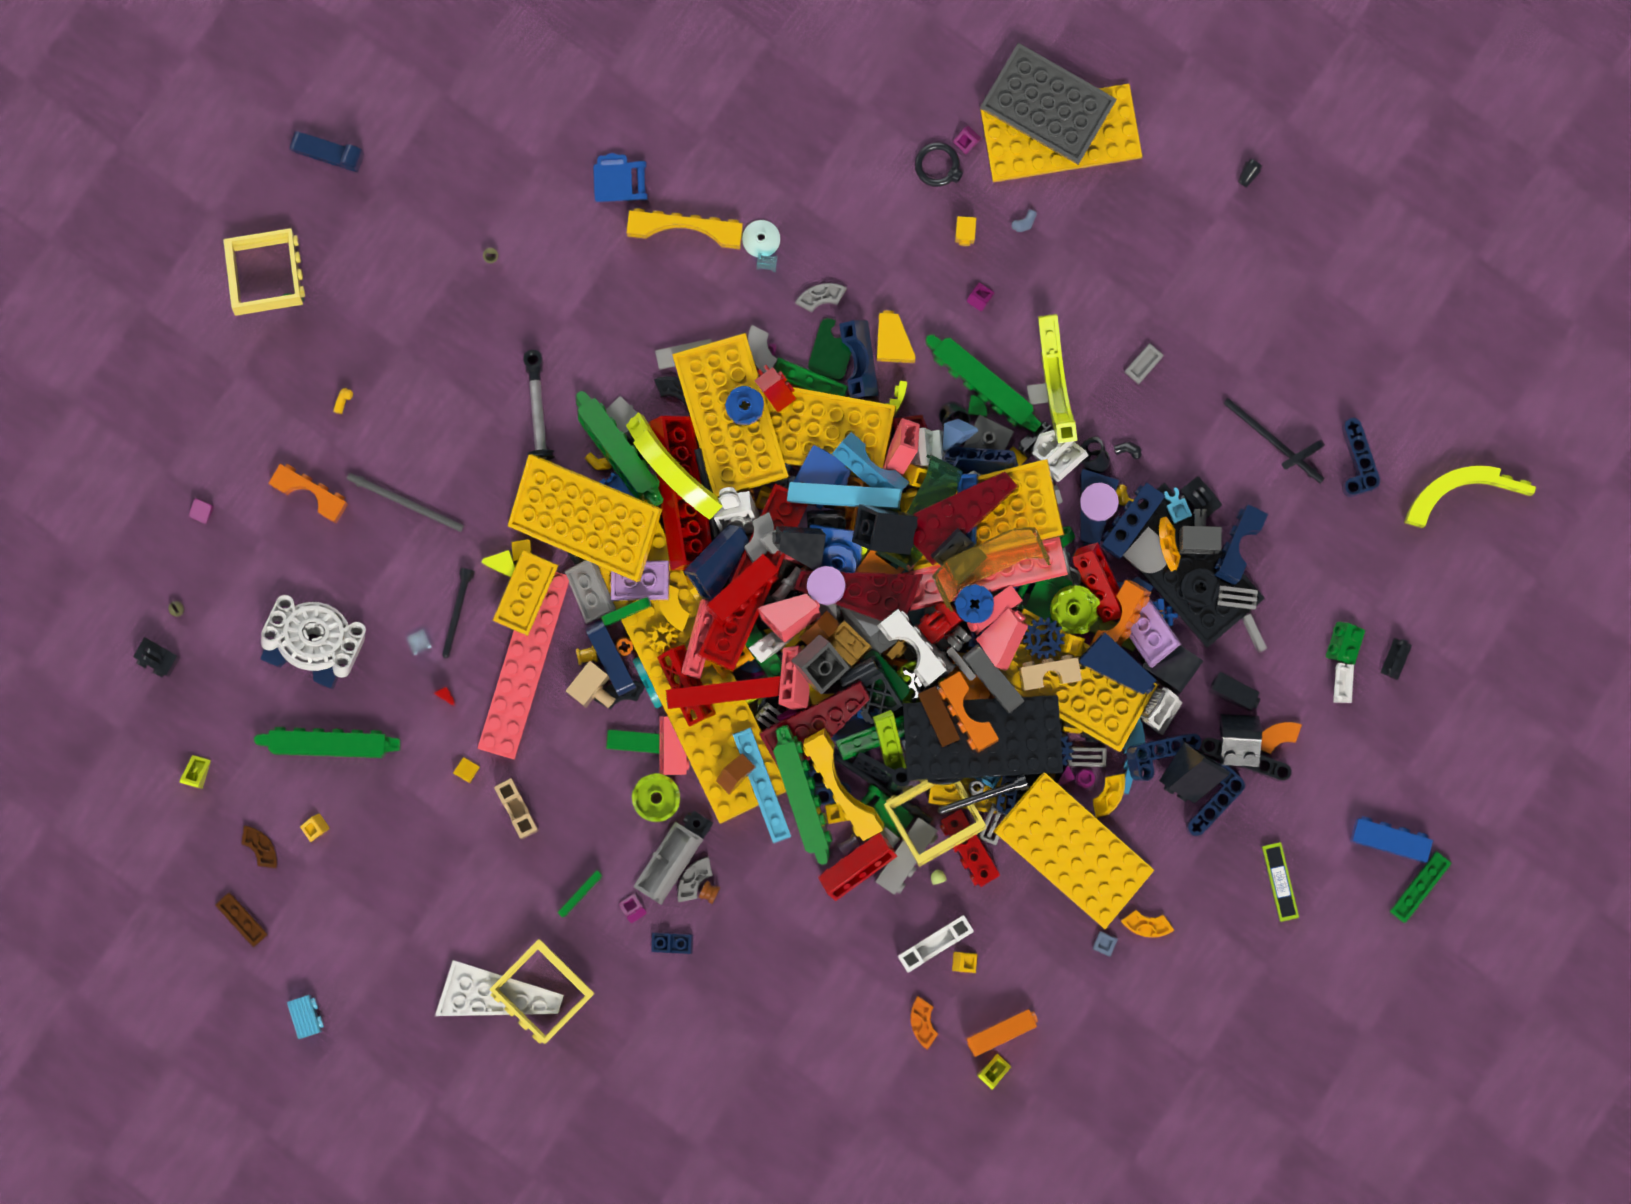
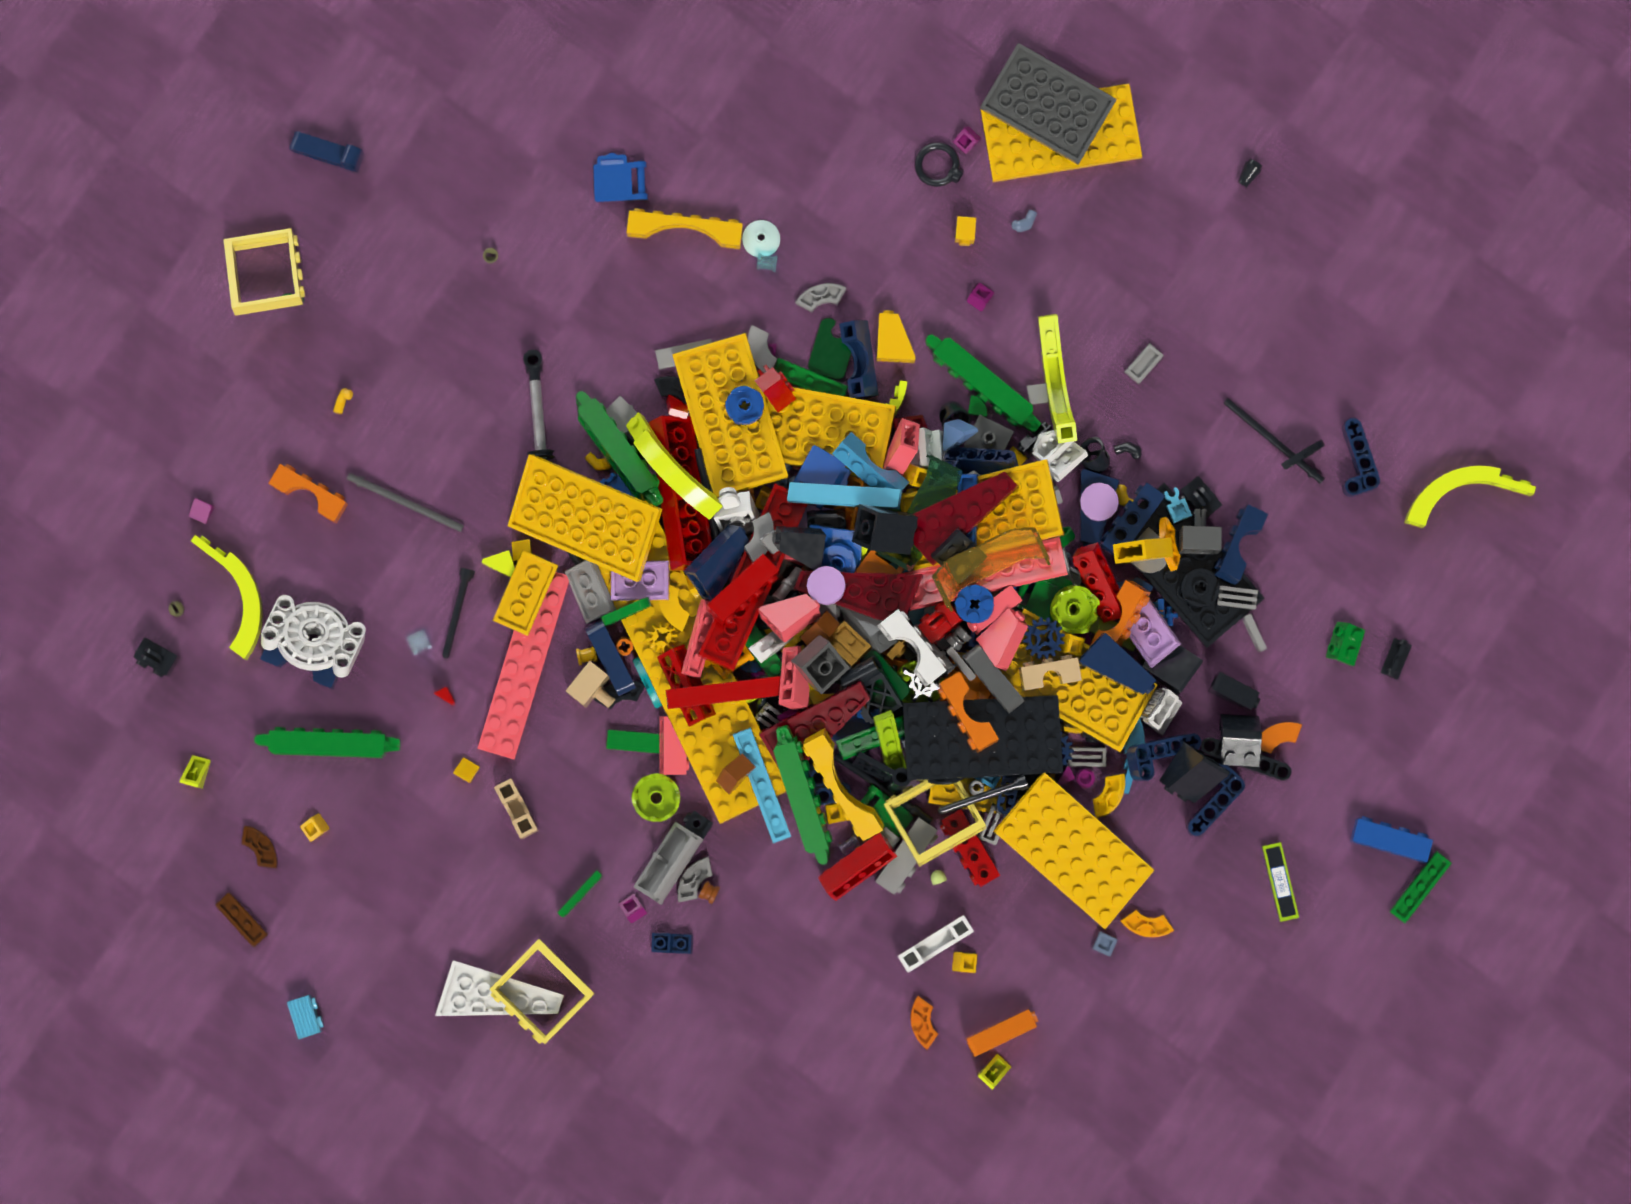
(252, 603): none -> neon yellow arch
(676, 407): none -> red tile
(938, 716): reddish brown tile -> none
(1143, 550): none -> yellow brick
(1343, 683): white hinge -> none

